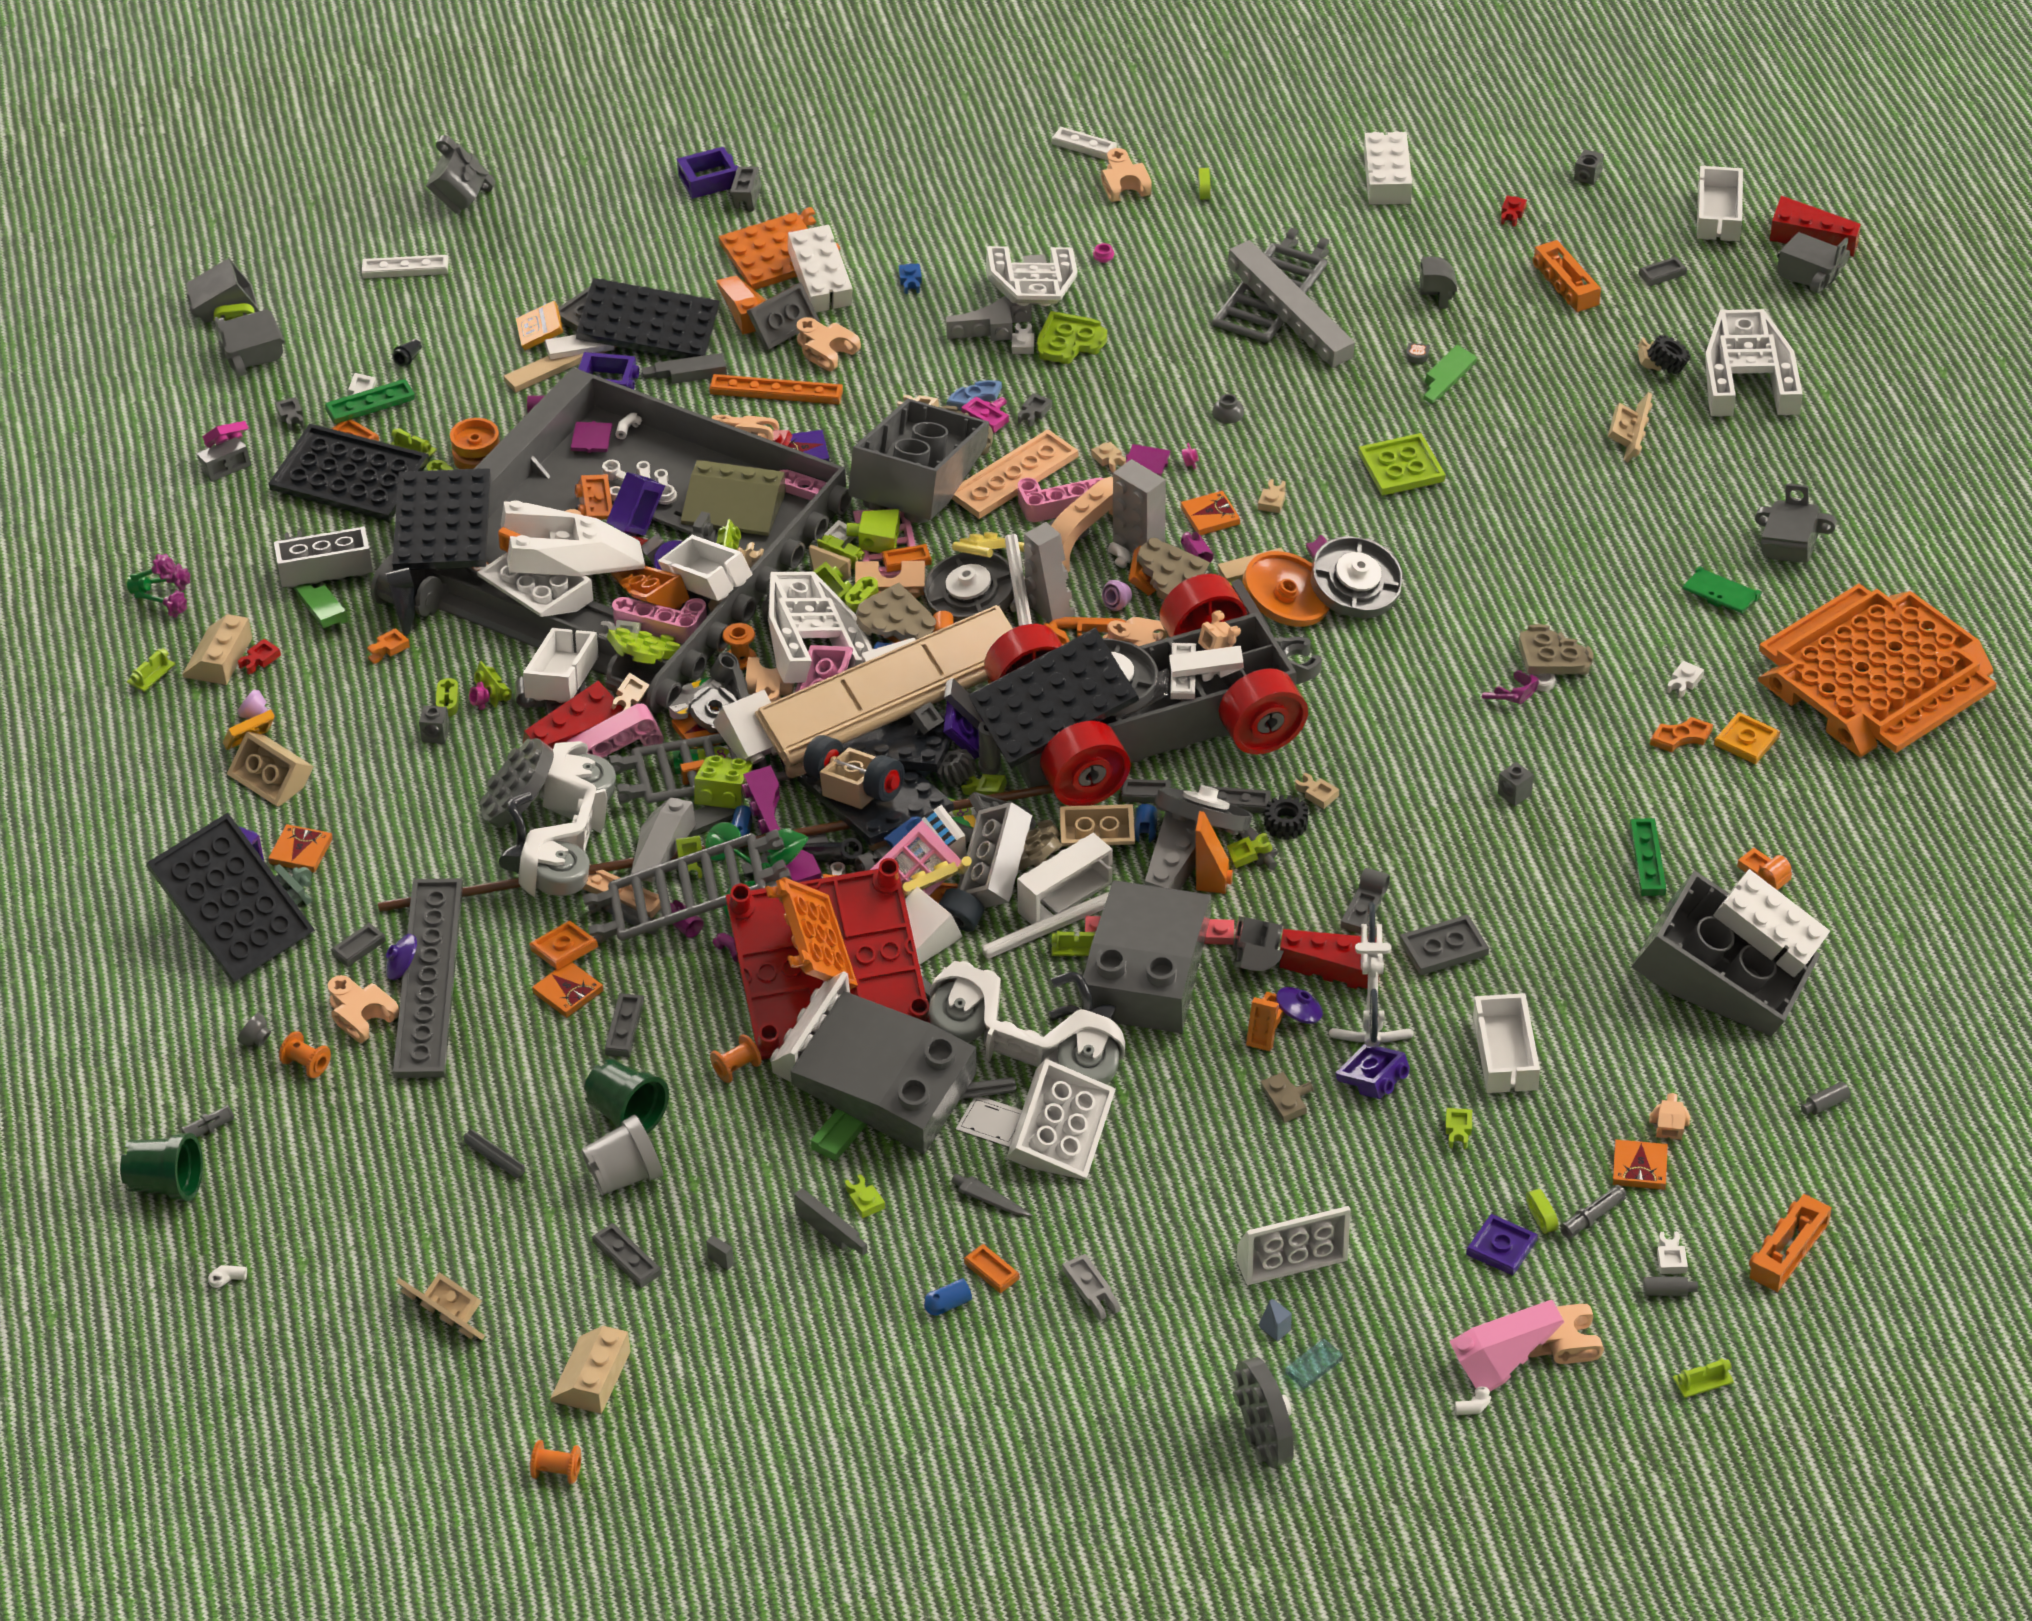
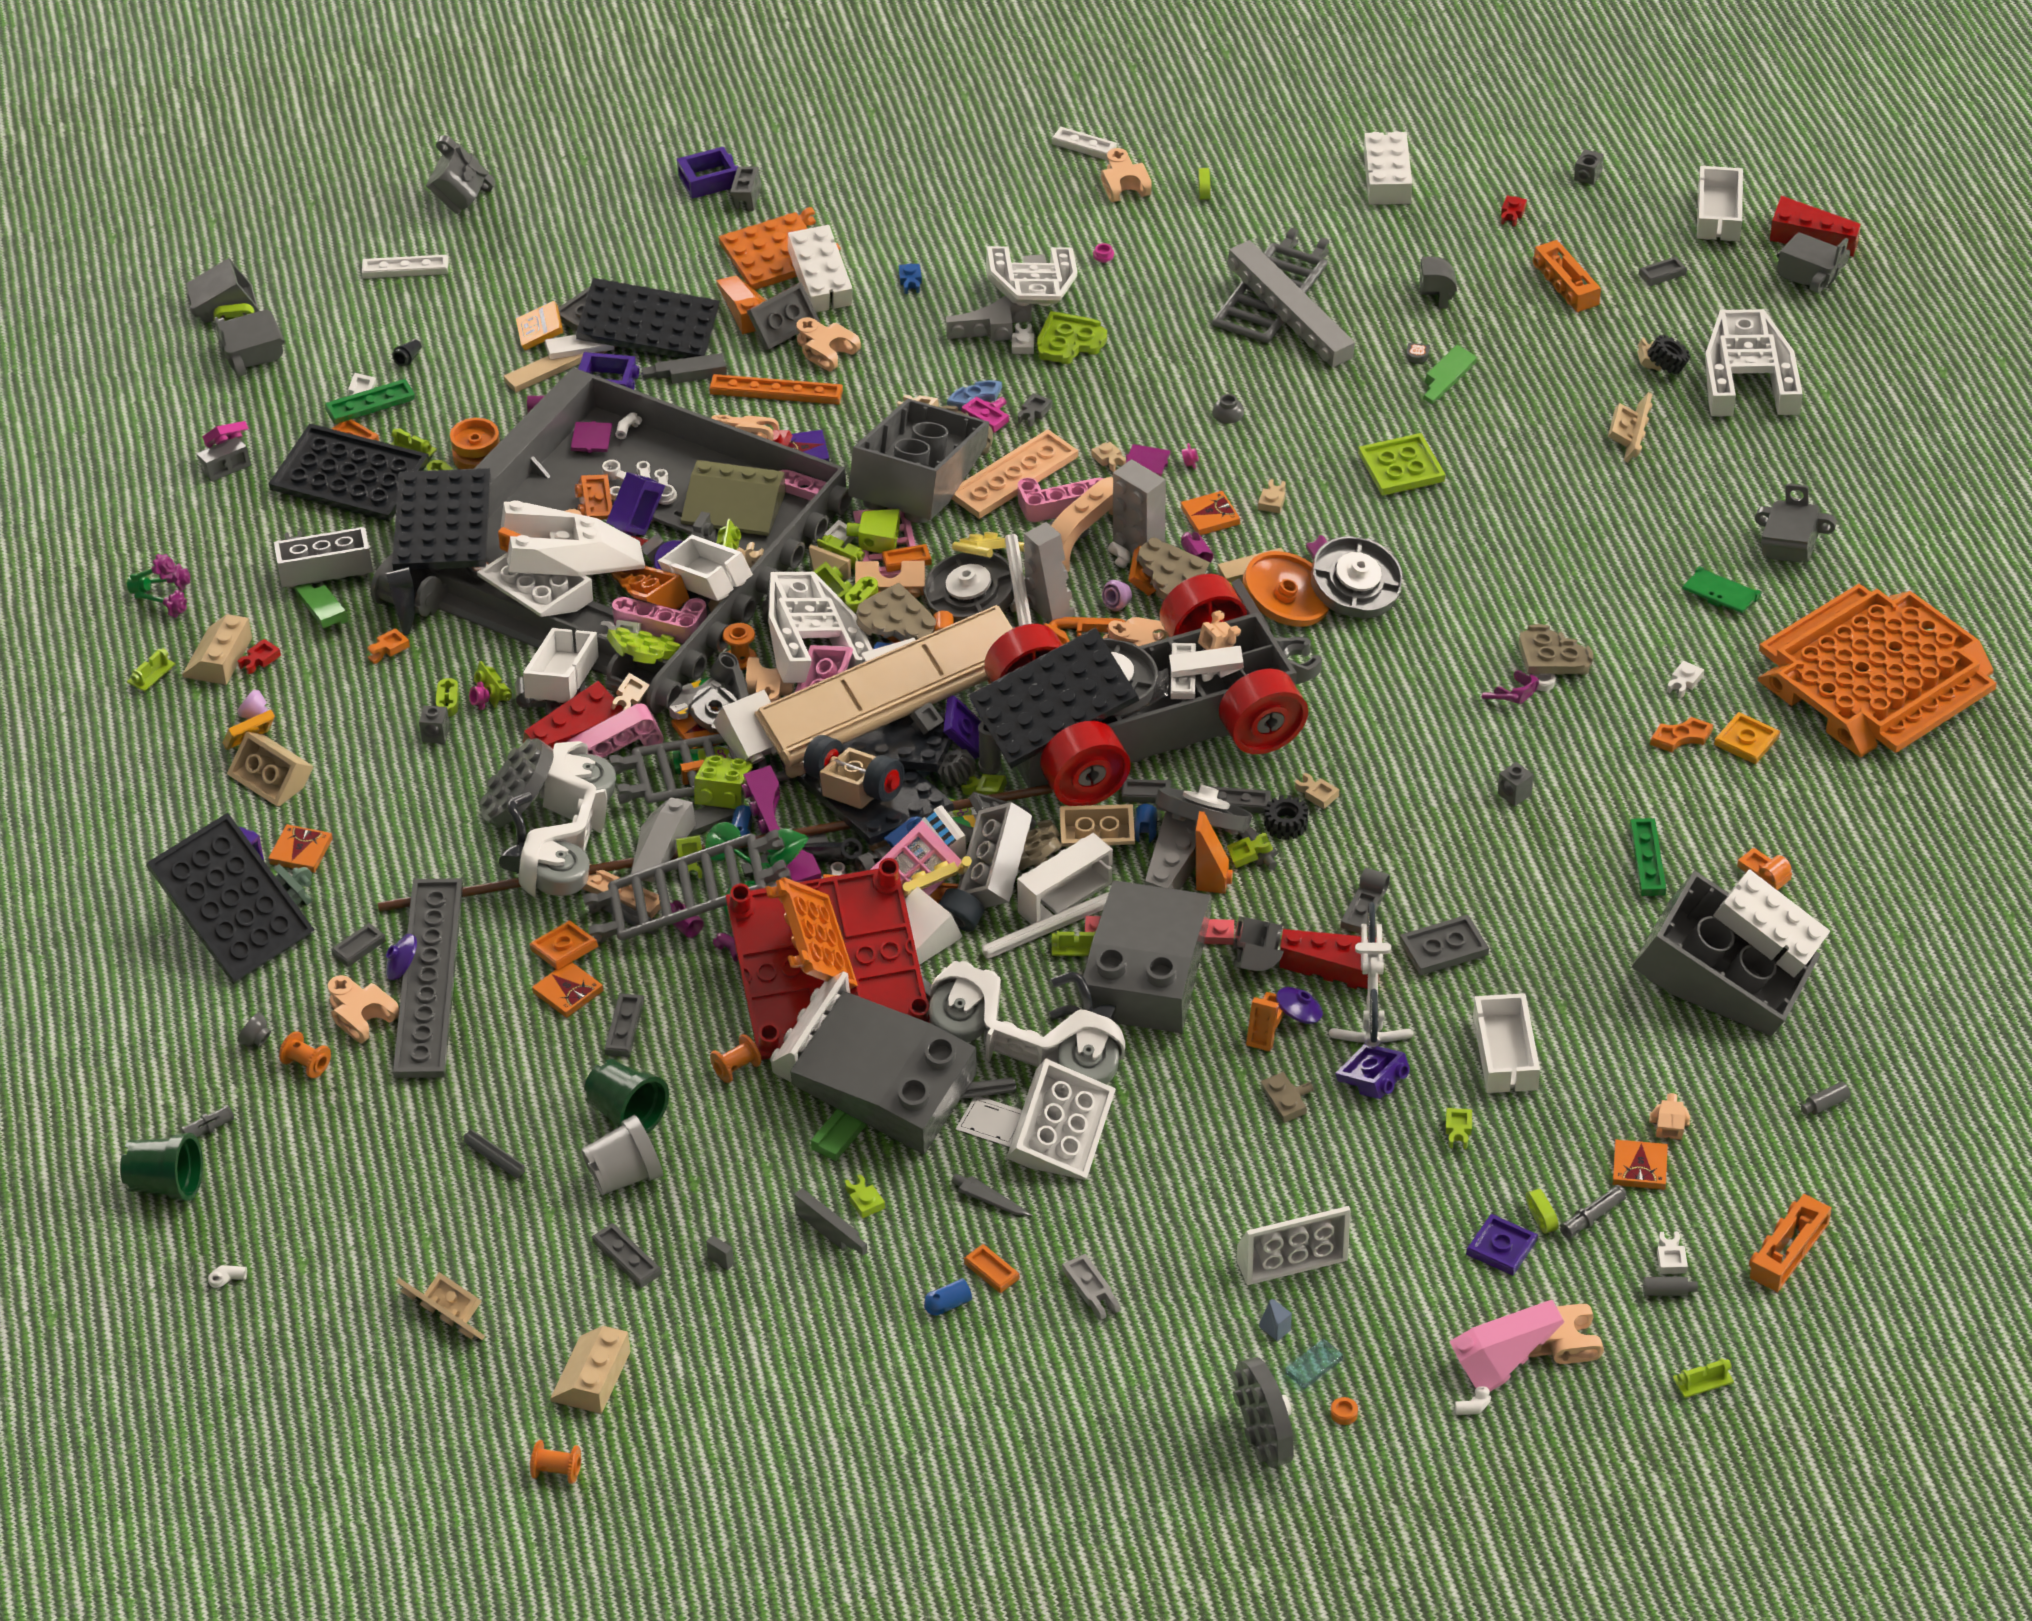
(290, 412): dark grey plate -> none
(959, 699): dark grey tile -> none
(1344, 1411): none -> orange tile

